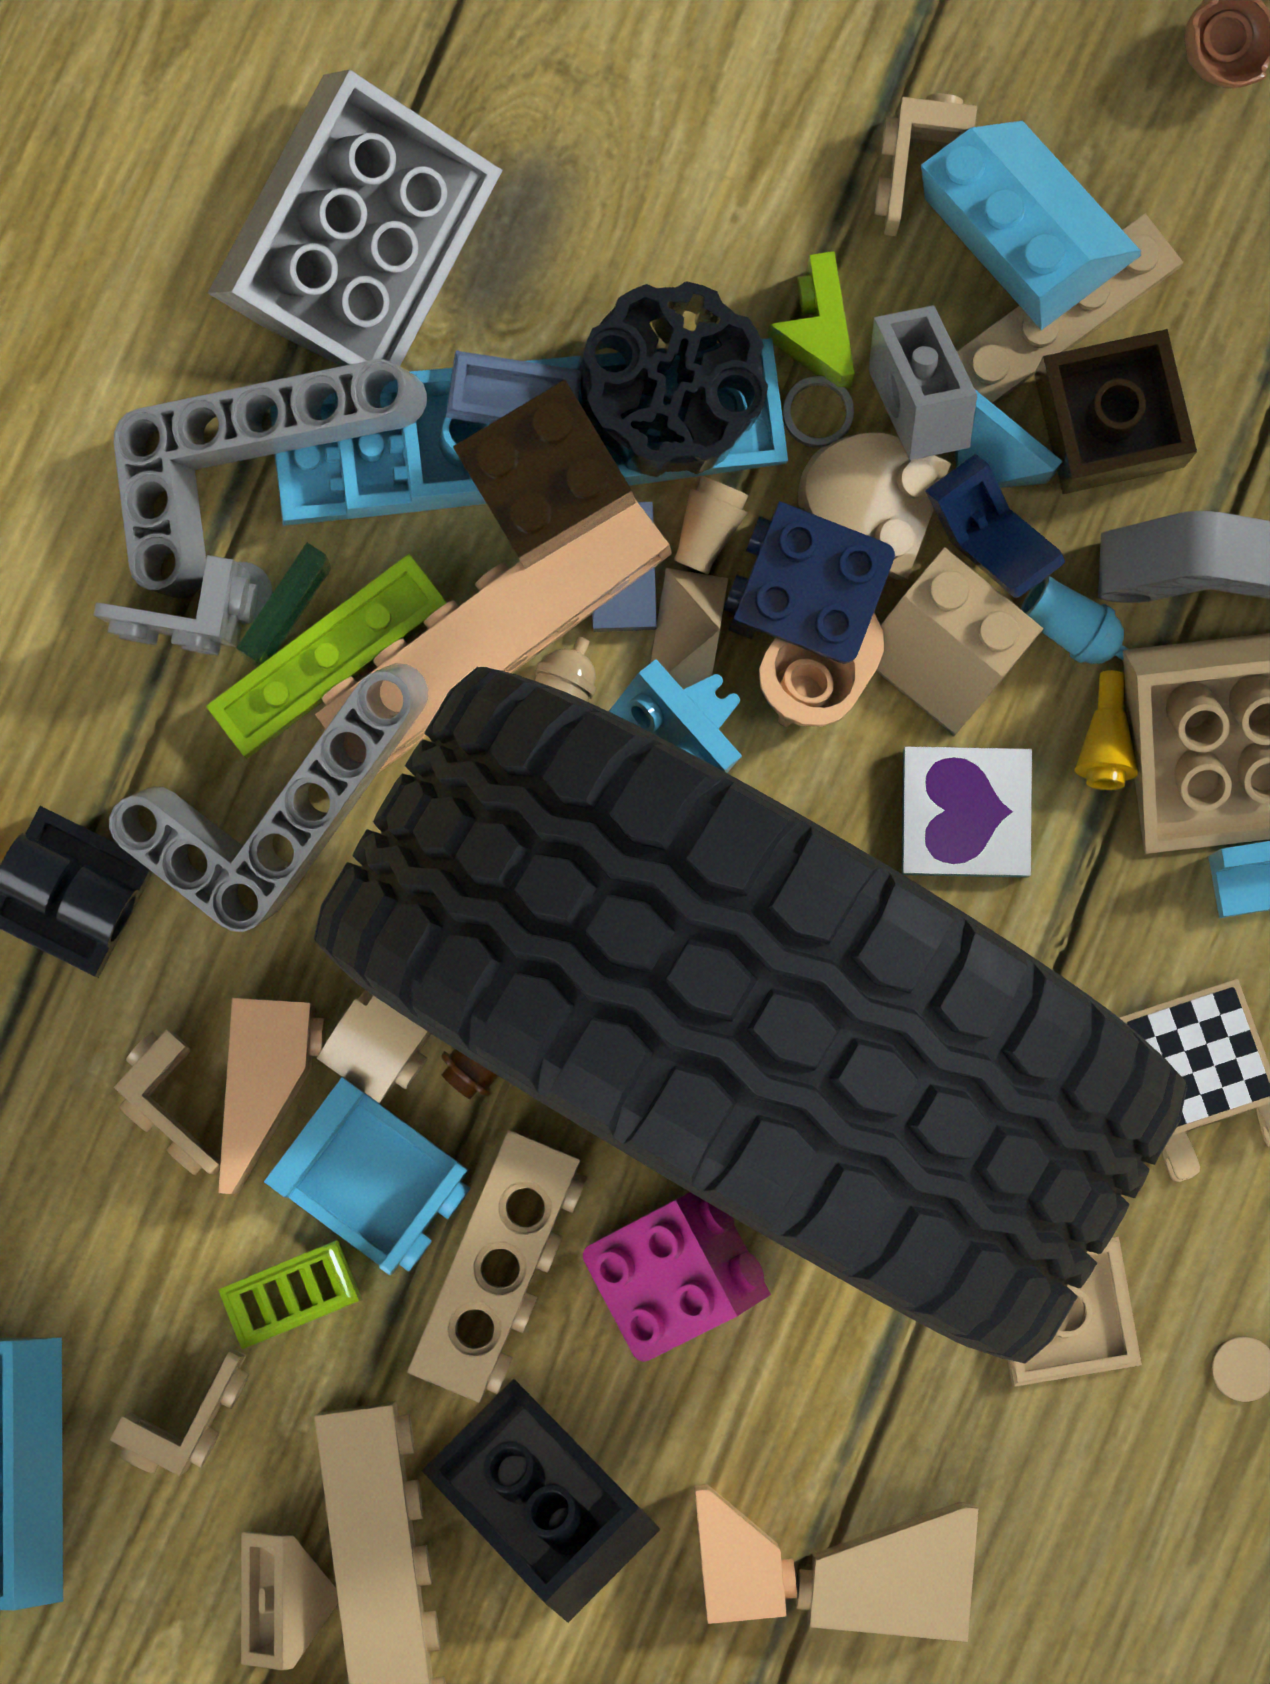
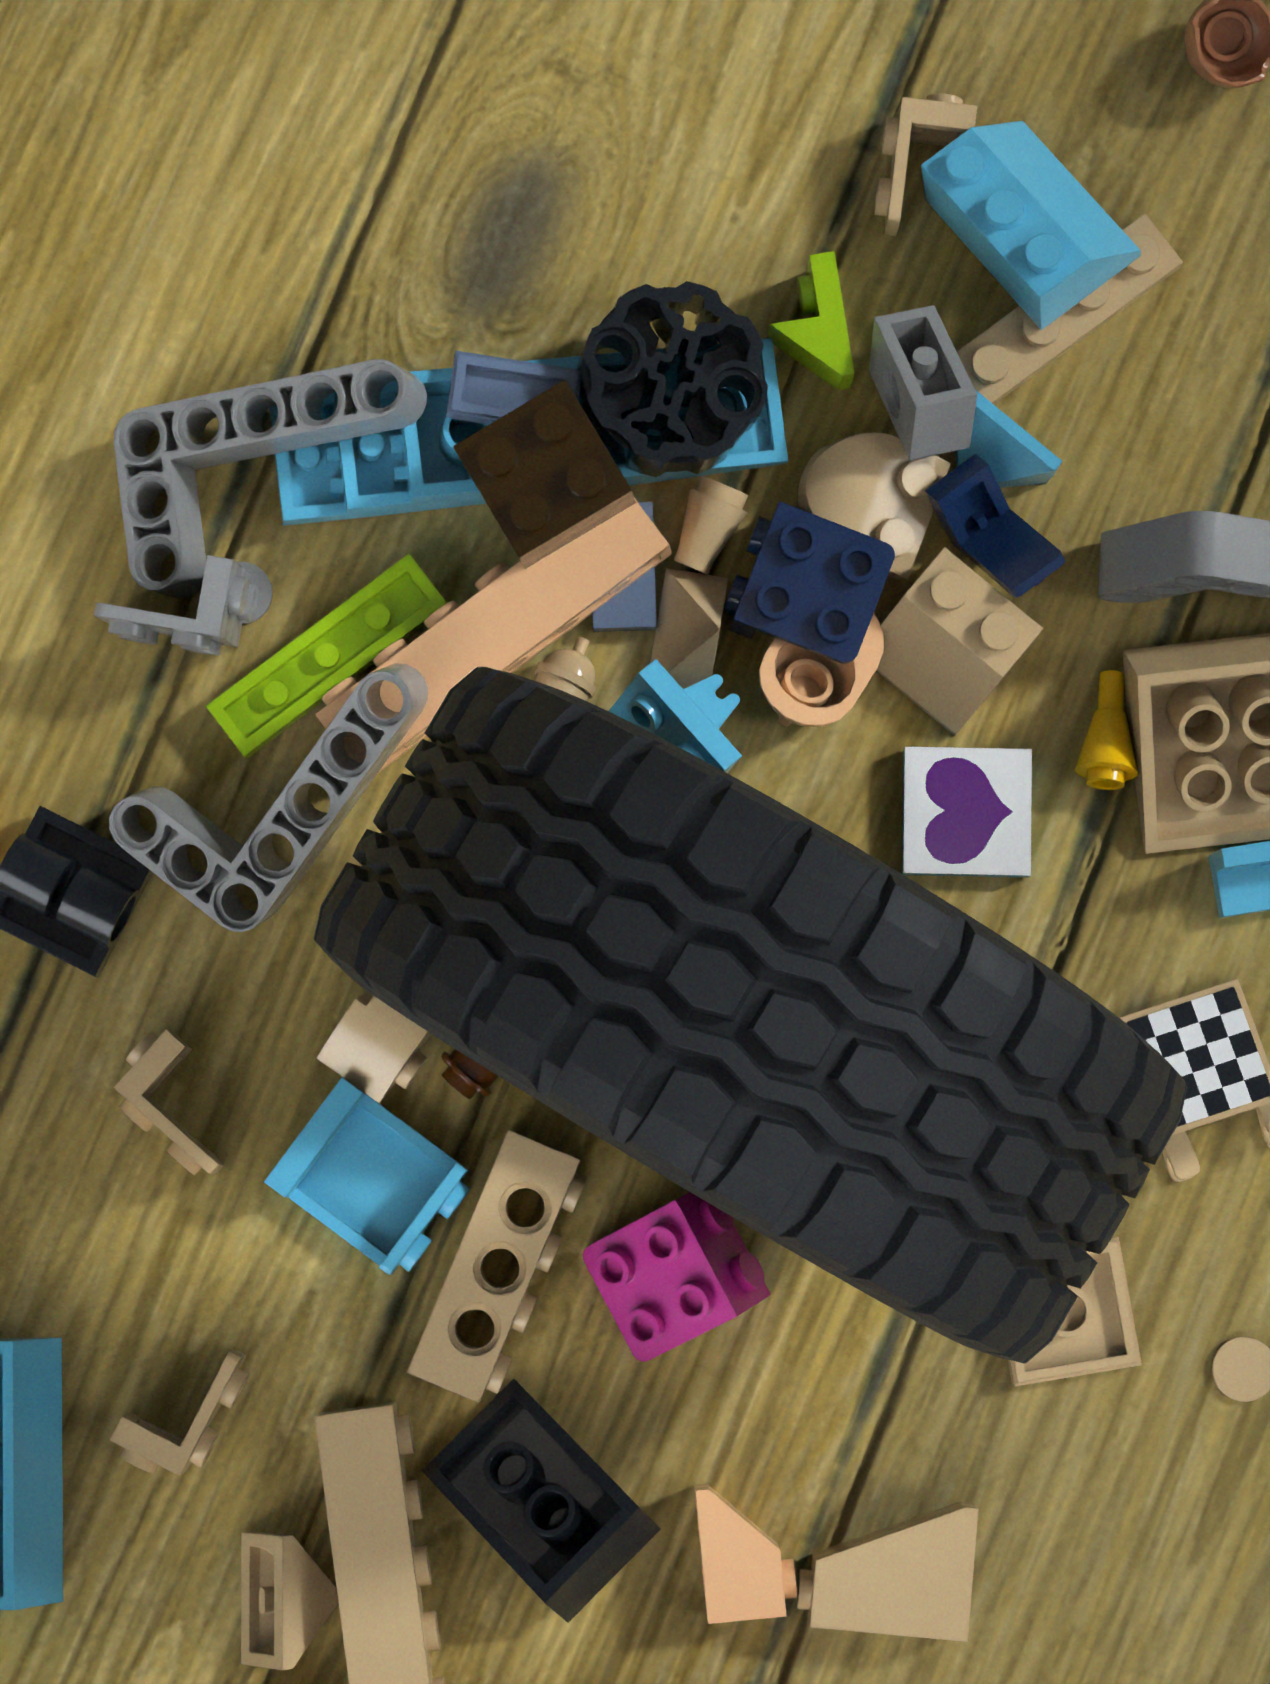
(265, 1070): light nougat slope -> none
(285, 606): clear green tile -> none
(338, 1273): lime slope -> none
(355, 226): light grey slope -> none
(810, 441): light grey piece -> none
(1075, 622): medium azure piece -> none
(1115, 411): dark brown brick -> none

